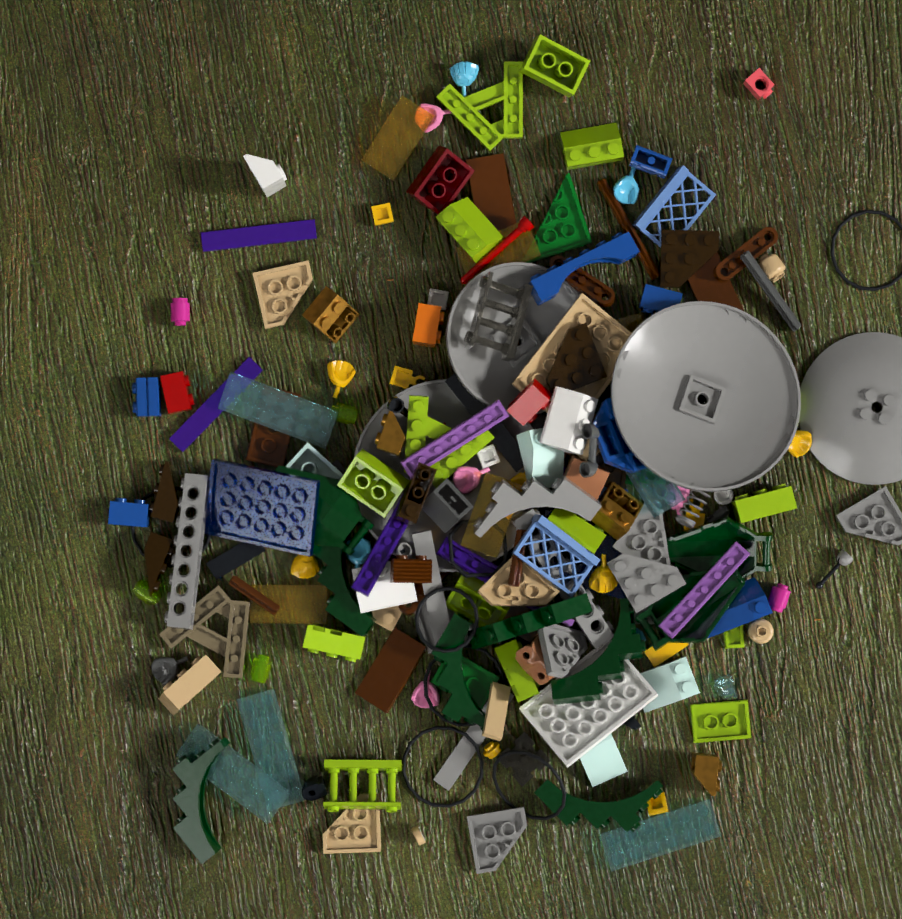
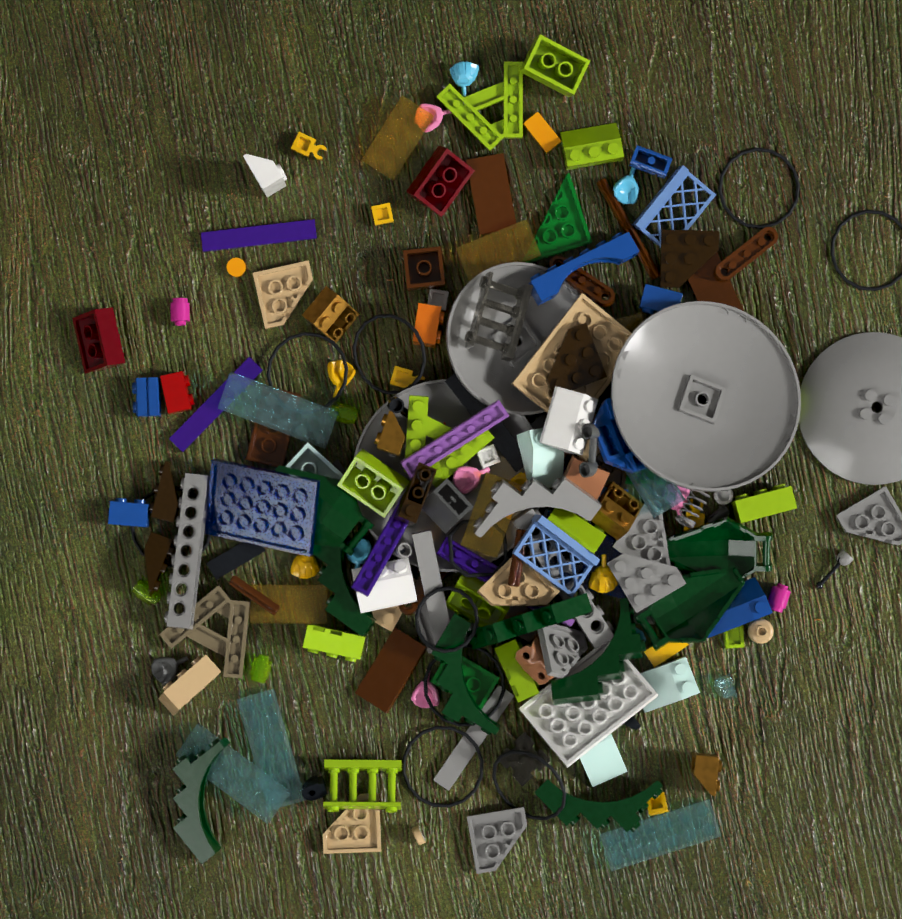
(98, 340): none -> dark red slope
(236, 267): none -> light orange tile
(305, 145): none -> yellow plate
(316, 335): none -> black piece
(411, 570): reddish brown brick -> none
(418, 337): none -> black piece
(424, 268): none -> reddish brown brick
(470, 228): lime slope -> none
(491, 750): yellow plate -> none
(496, 711): tan tile -> none
(523, 226): red piece -> none
(529, 402): brick -> none
(542, 132): none -> light orange tile
(704, 590): medium lavender tile -> none
(720, 721): lime tile -> none
(760, 76): coral brick -> none
(761, 150): none -> black piece
(770, 290): dark grey axle -> none
(772, 266): tan head -> none
(800, 444): yellow piece -> none

